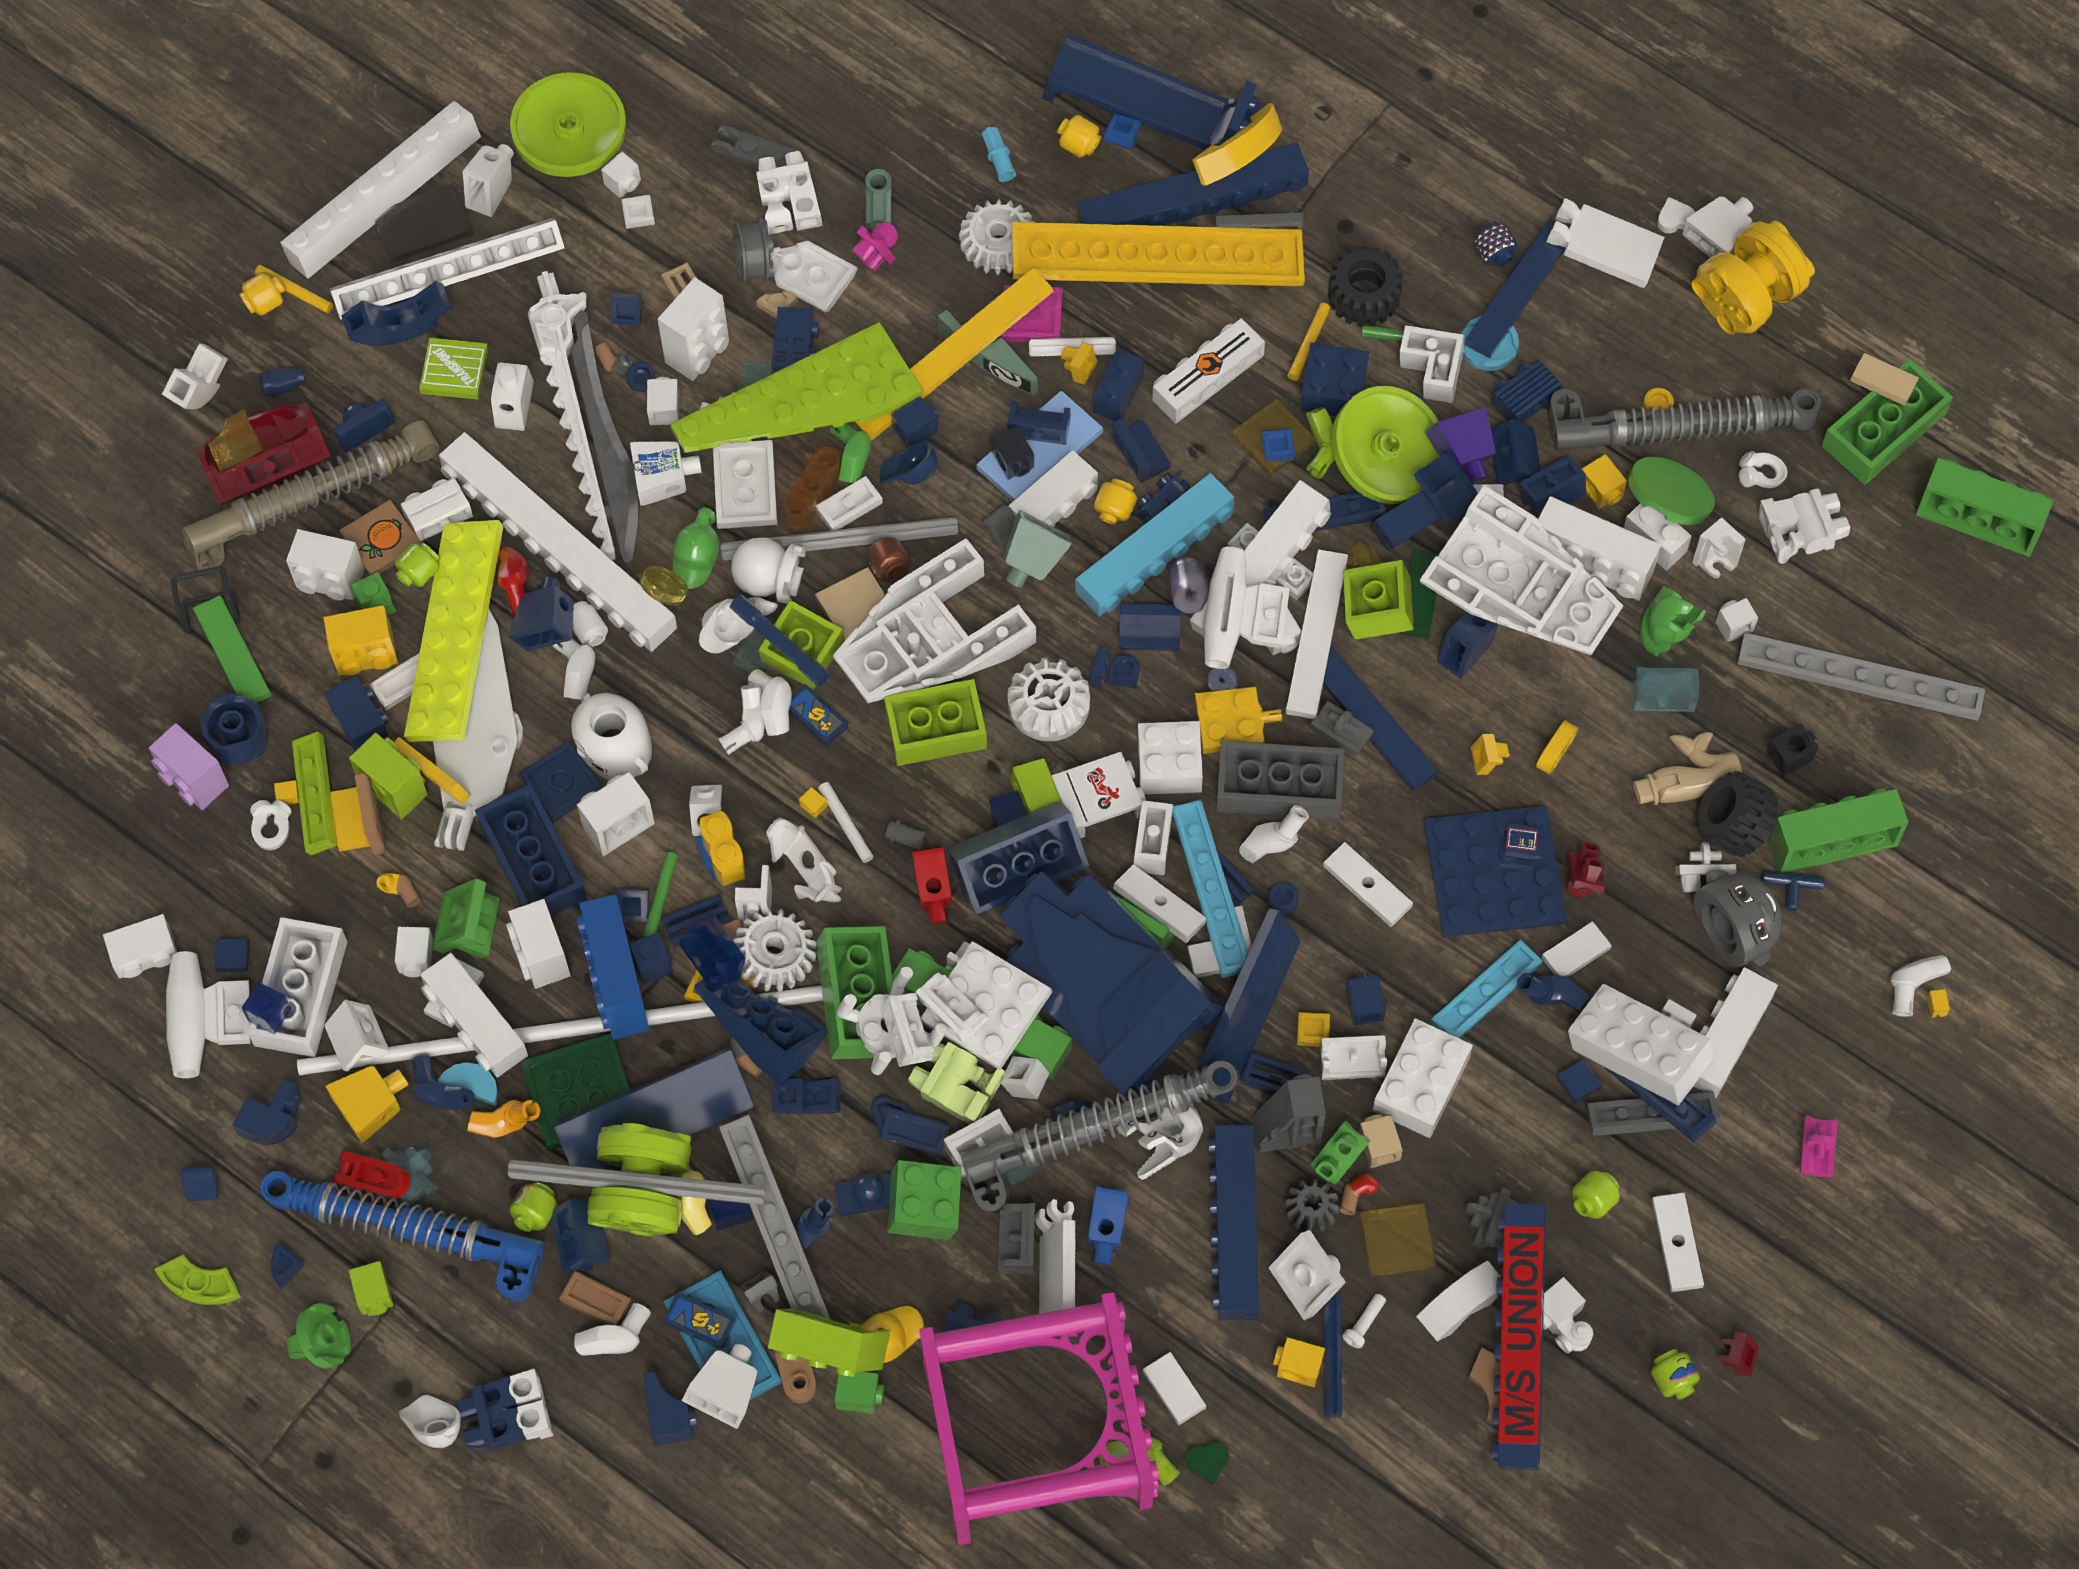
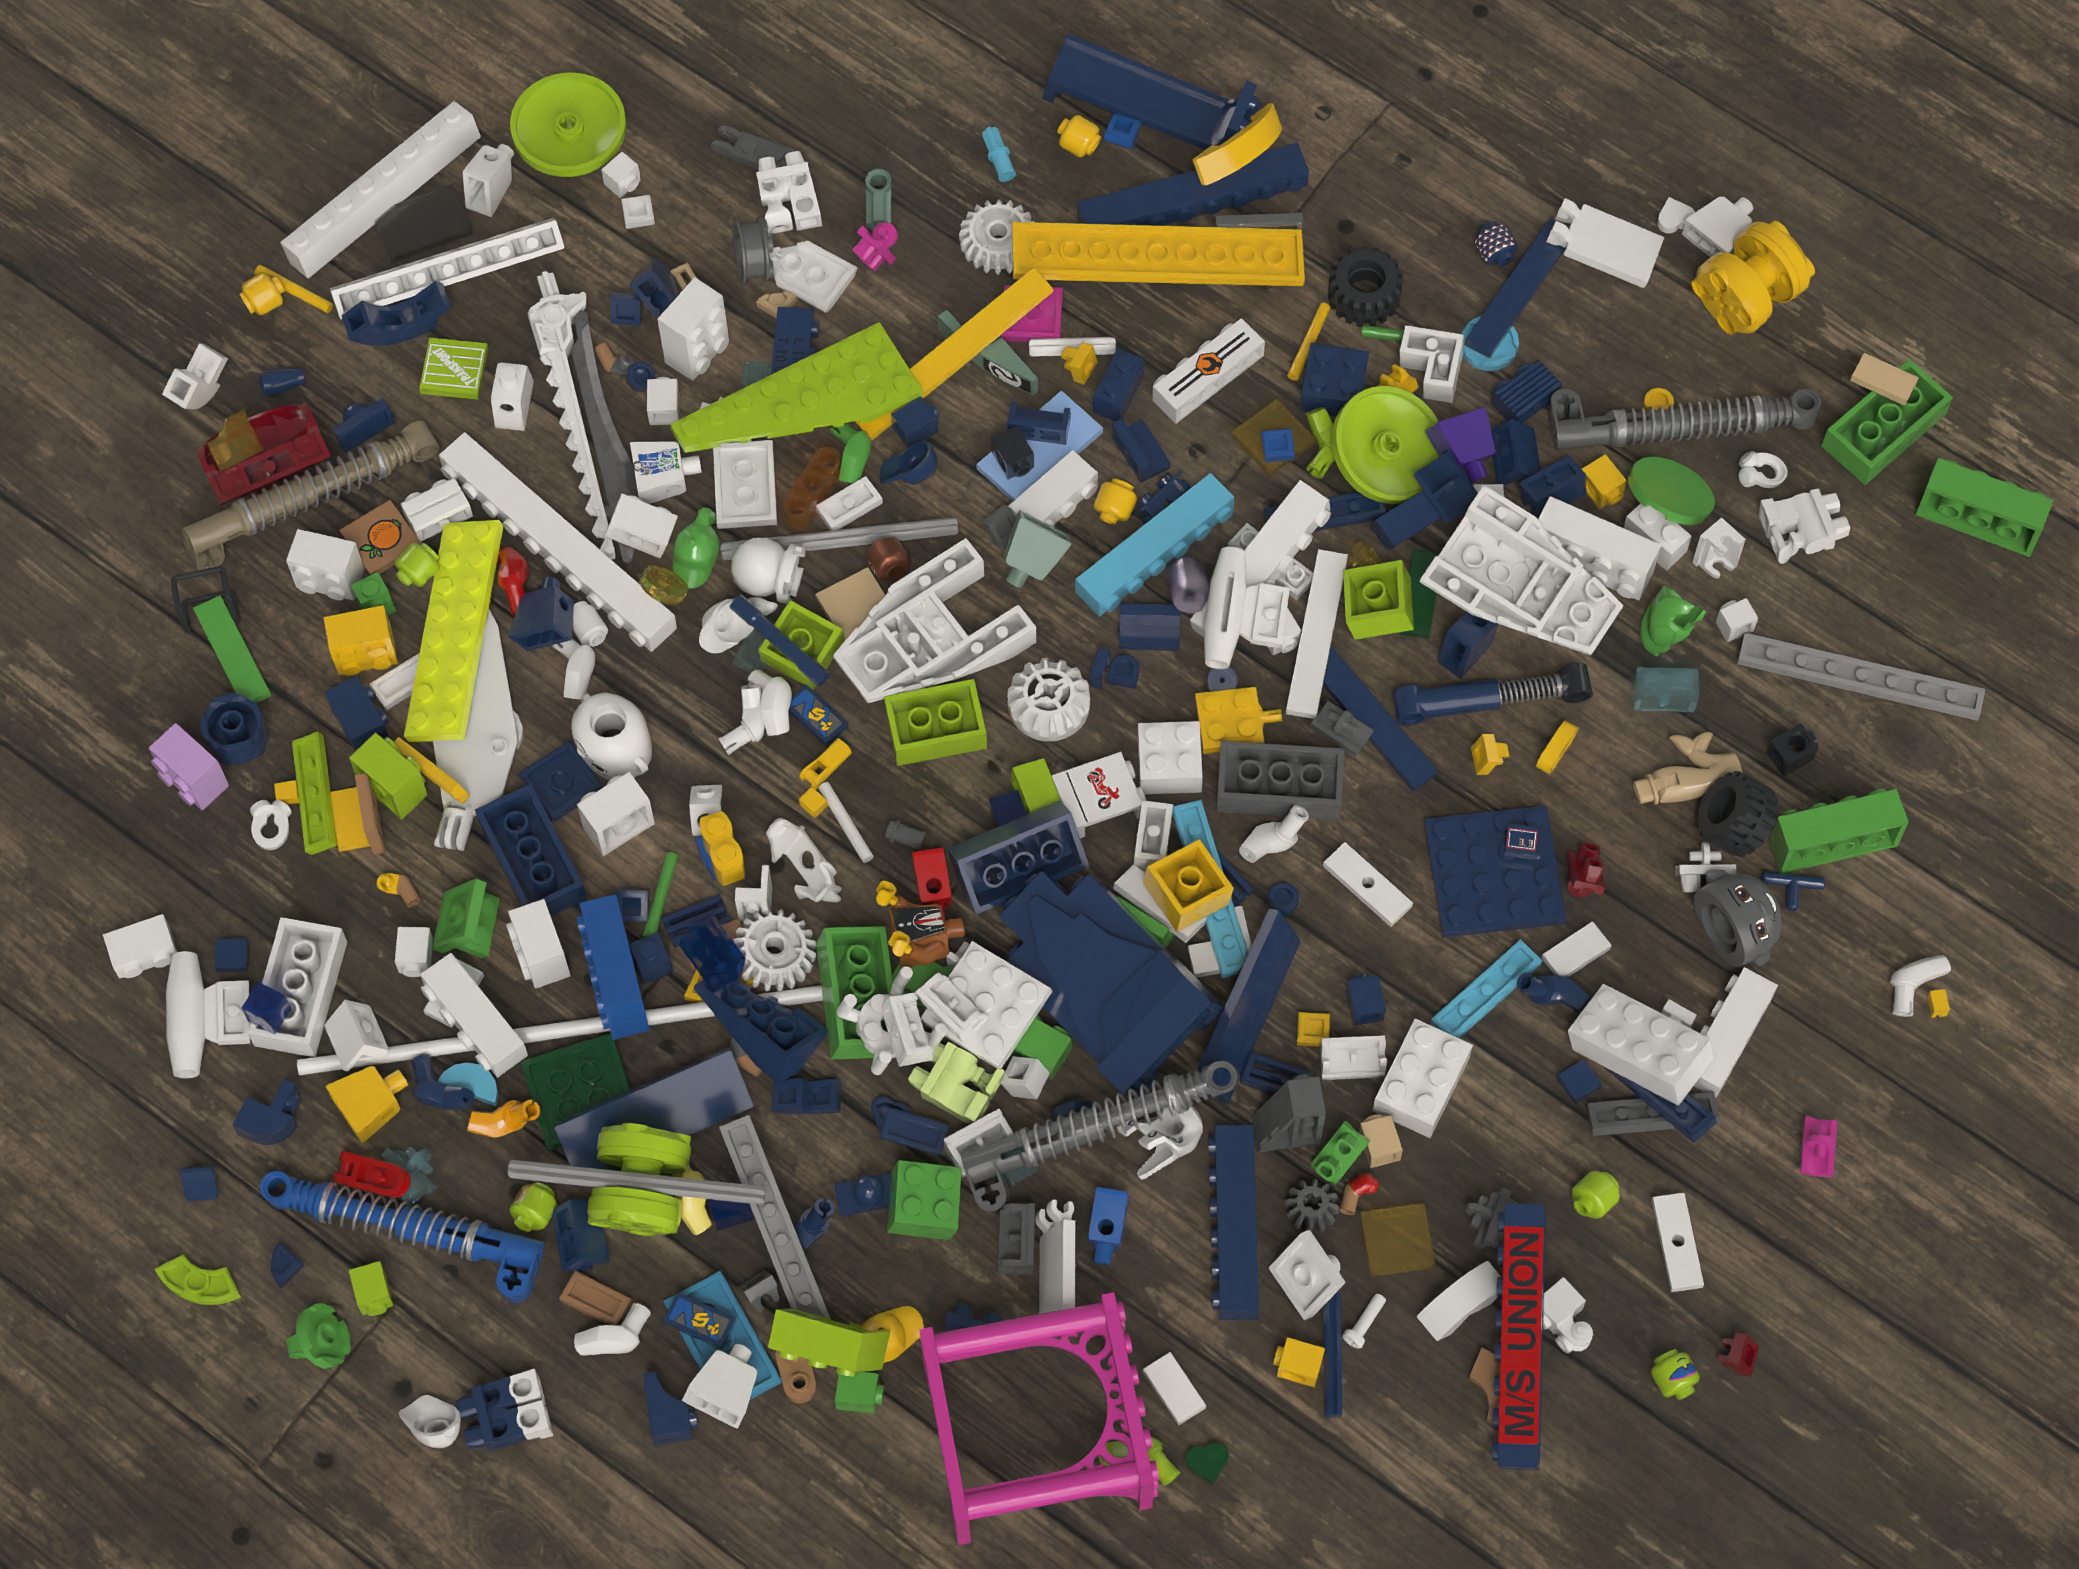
(641, 525): none -> white brick
(655, 287): none -> dark blue arch
(827, 761): none -> yellow bar
(917, 930): none -> torso
(1188, 885): none -> yellow brick
(1400, 379): none -> yellow tile
(1417, 704): none -> piece

